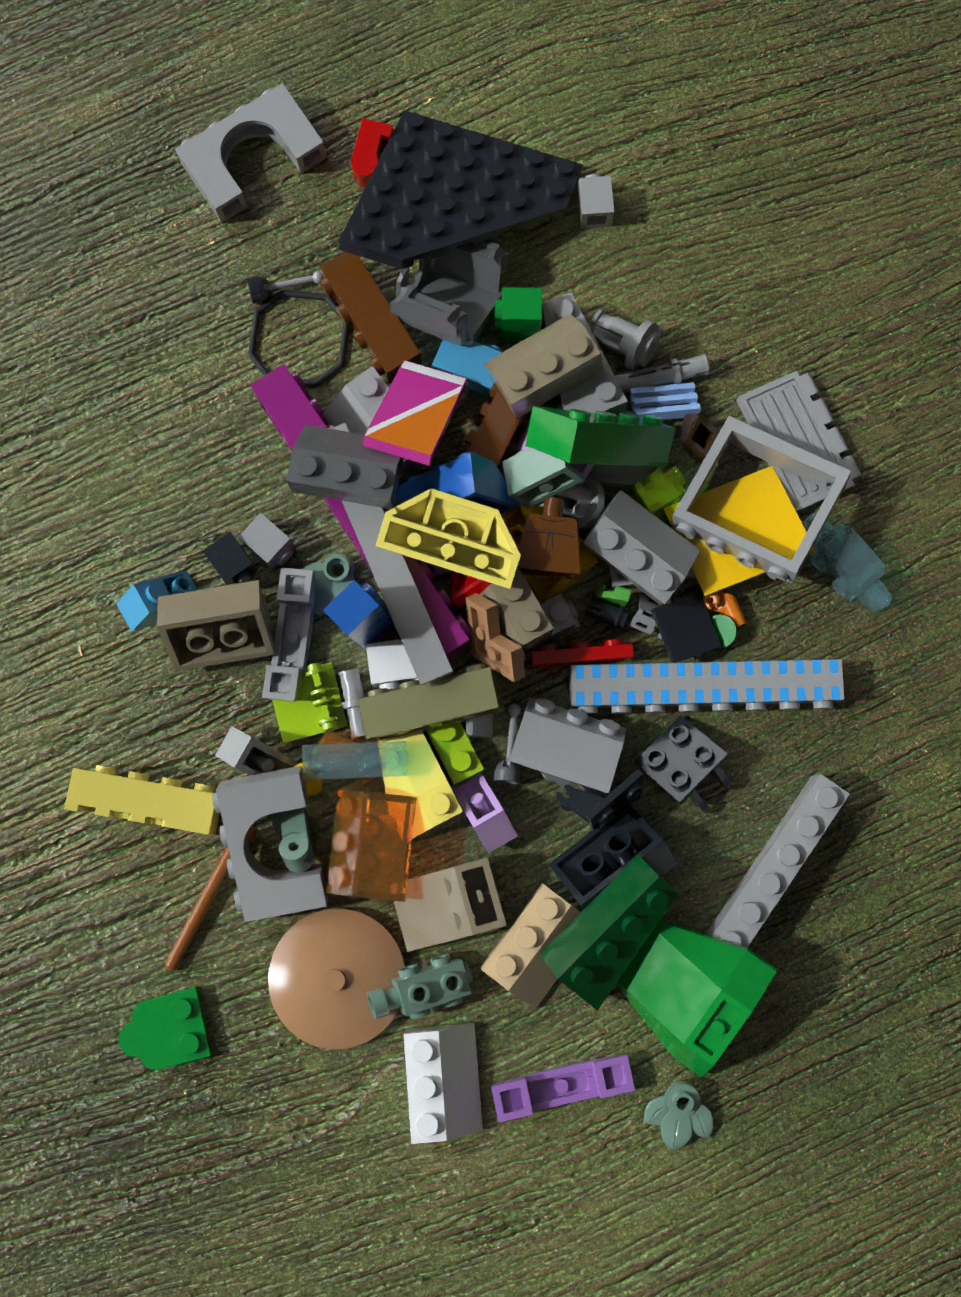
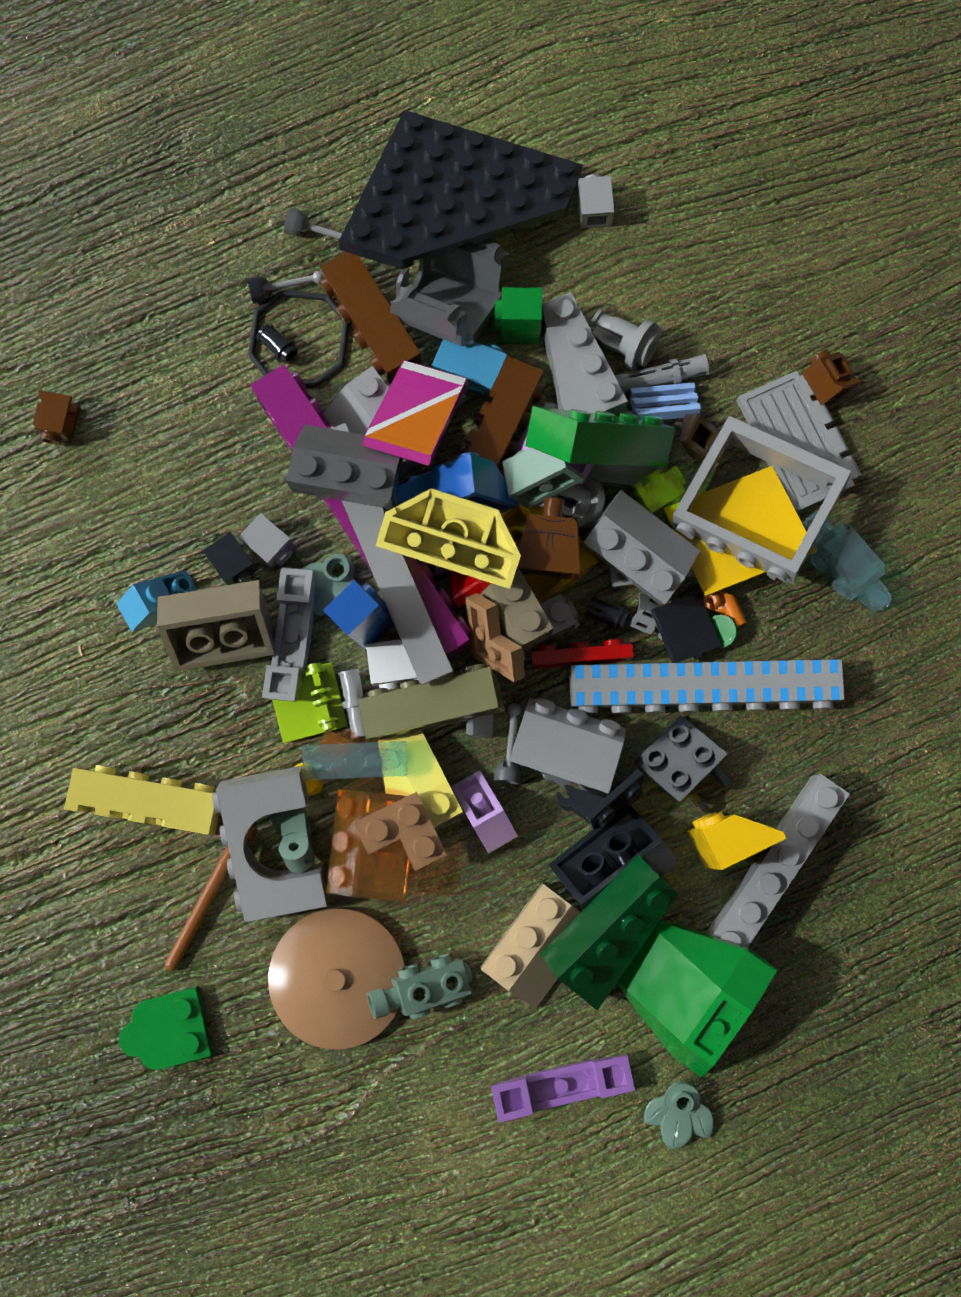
(55, 417): none -> reddish brown window
(251, 754): light grey slope -> none
(269, 116): light grey arch -> none
(277, 344): none -> black pin
(298, 223): none -> dark grey hinge
(368, 149): red leg -> none
(403, 821): none -> medium nougat plate
(442, 1082): white slope -> none
(450, 905): dark tan slope -> none
(456, 752): lime plate -> none
(545, 365): dark tan slope -> none
(618, 596): bright green tile -> none
(730, 839): none -> yellow slope
(830, 376): none -> reddish brown window

